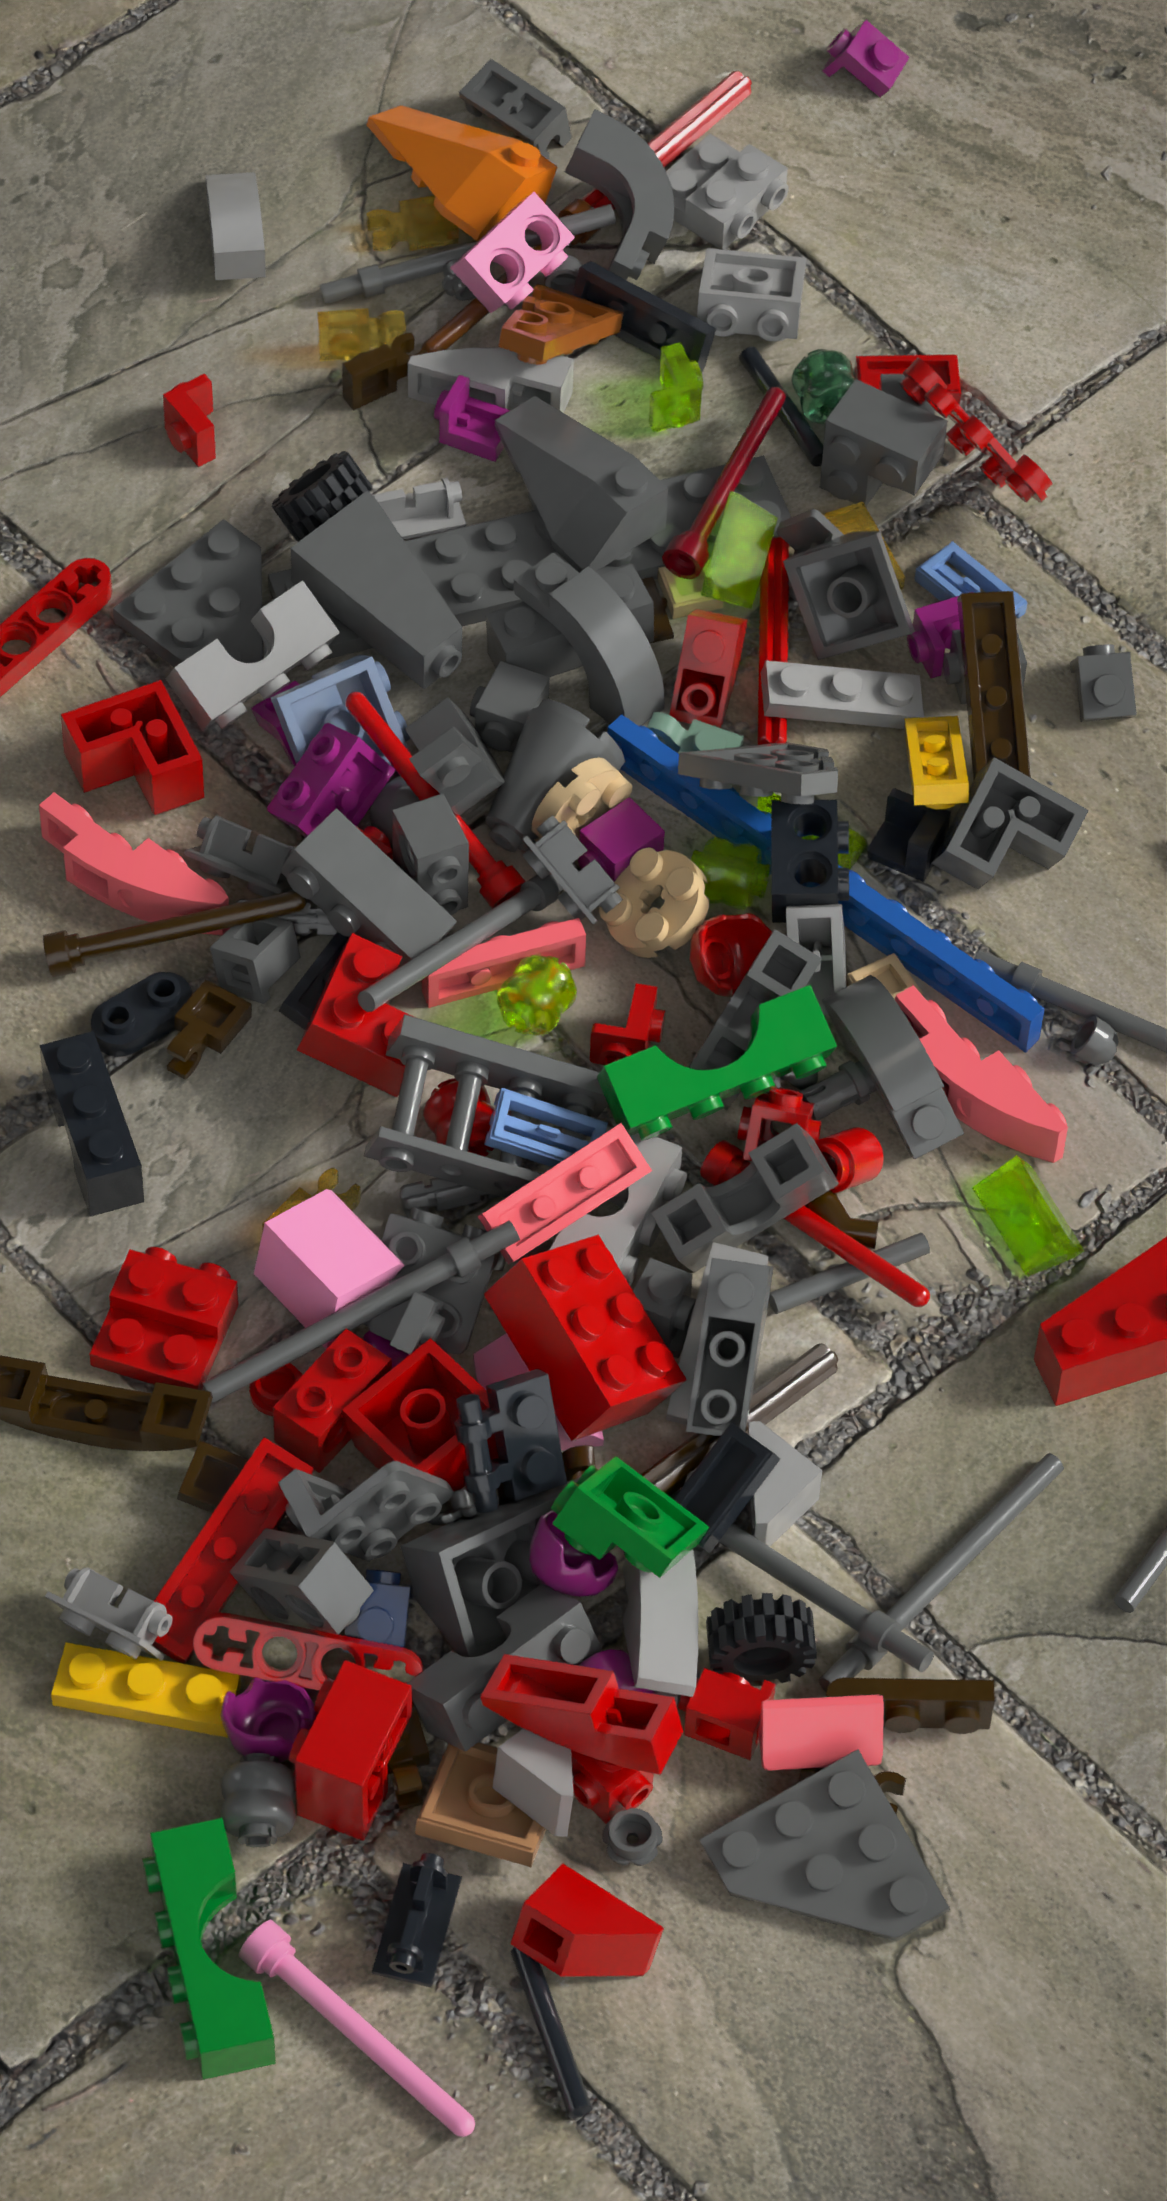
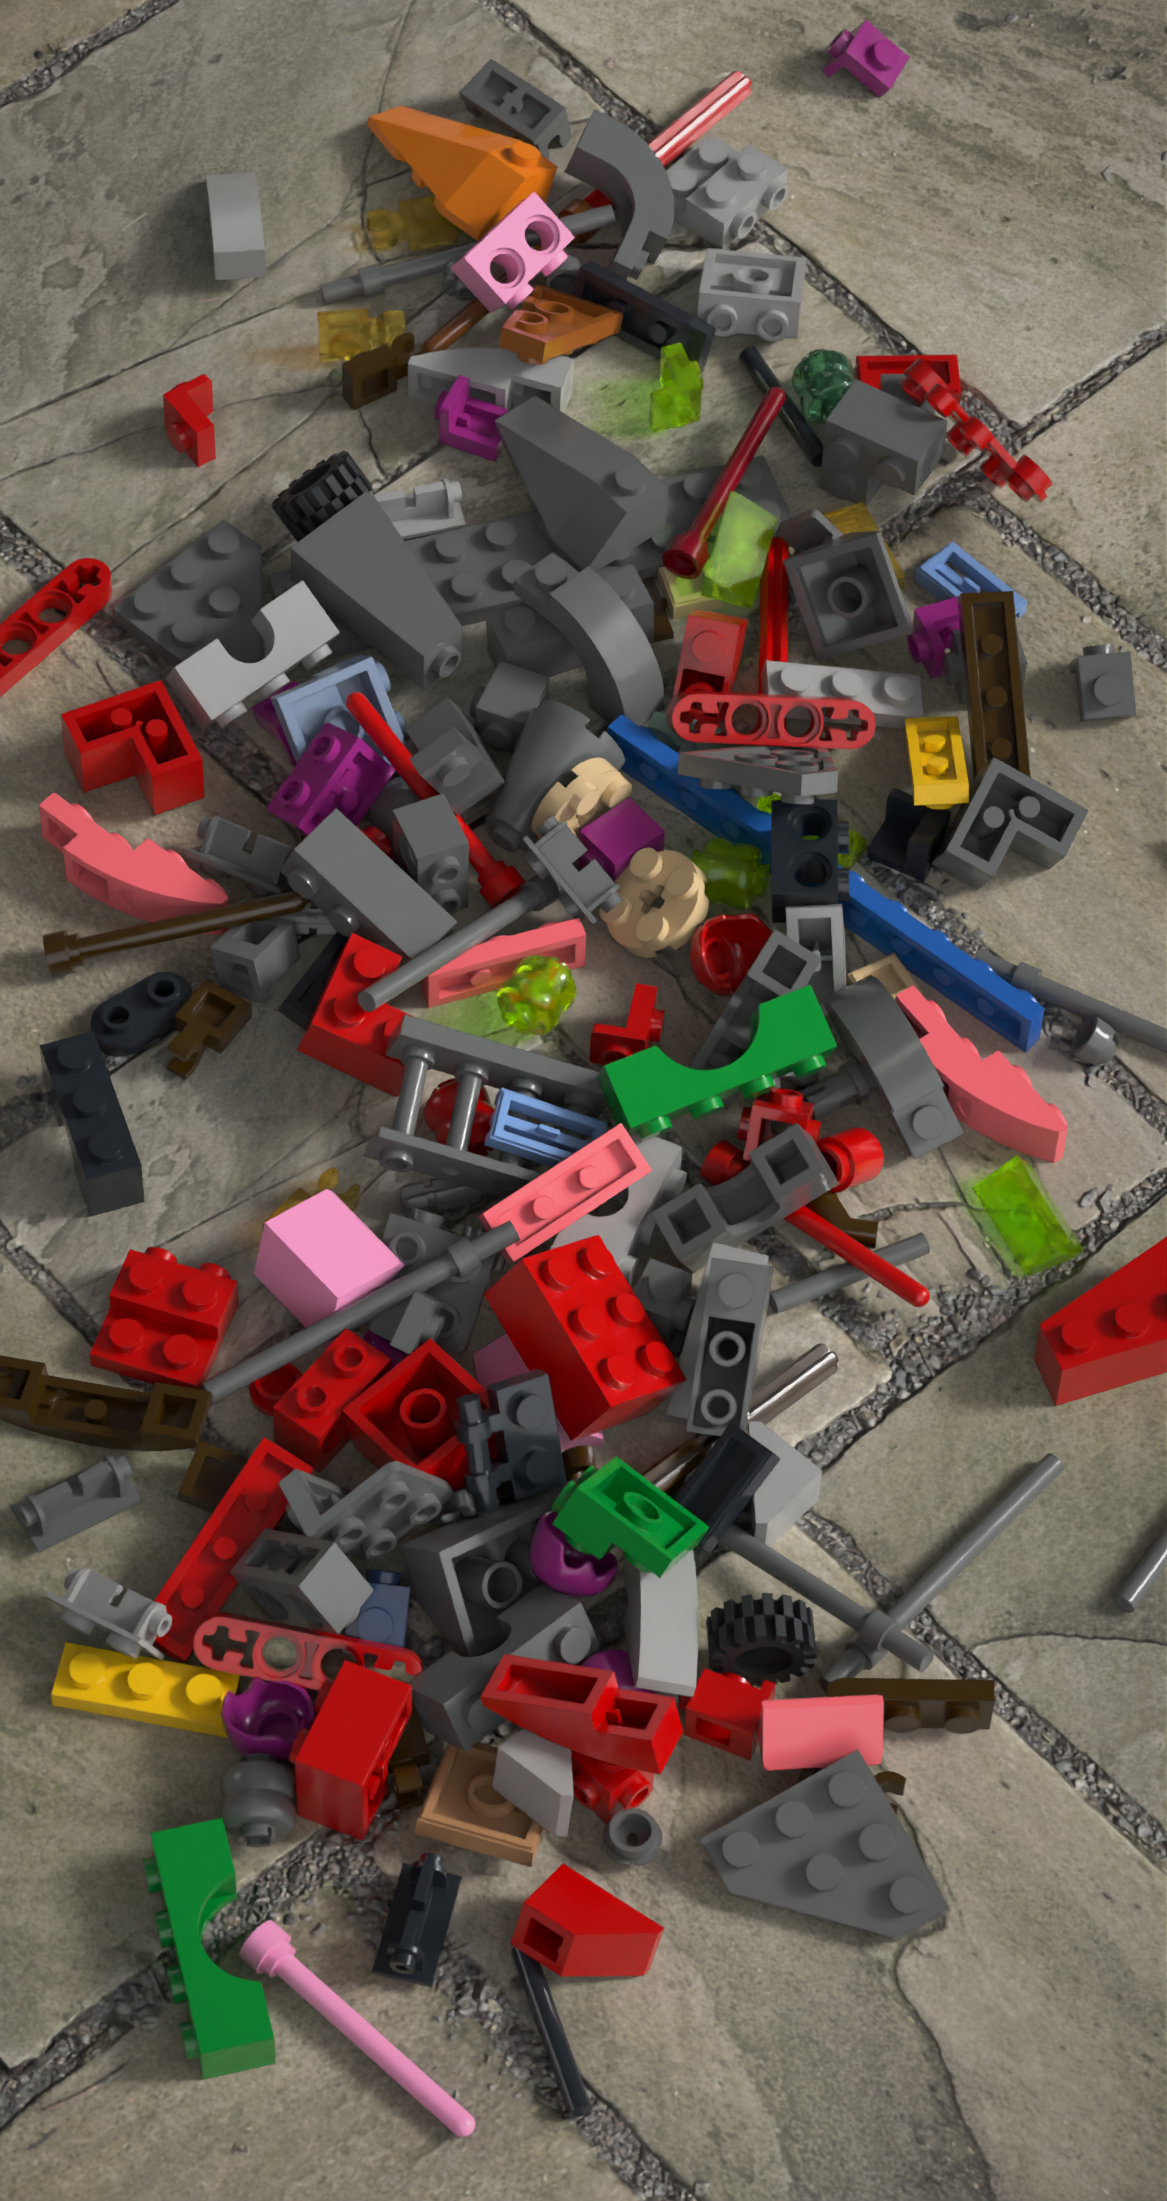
(77, 1502): none -> dark grey hinge
(770, 725): none -> red beam

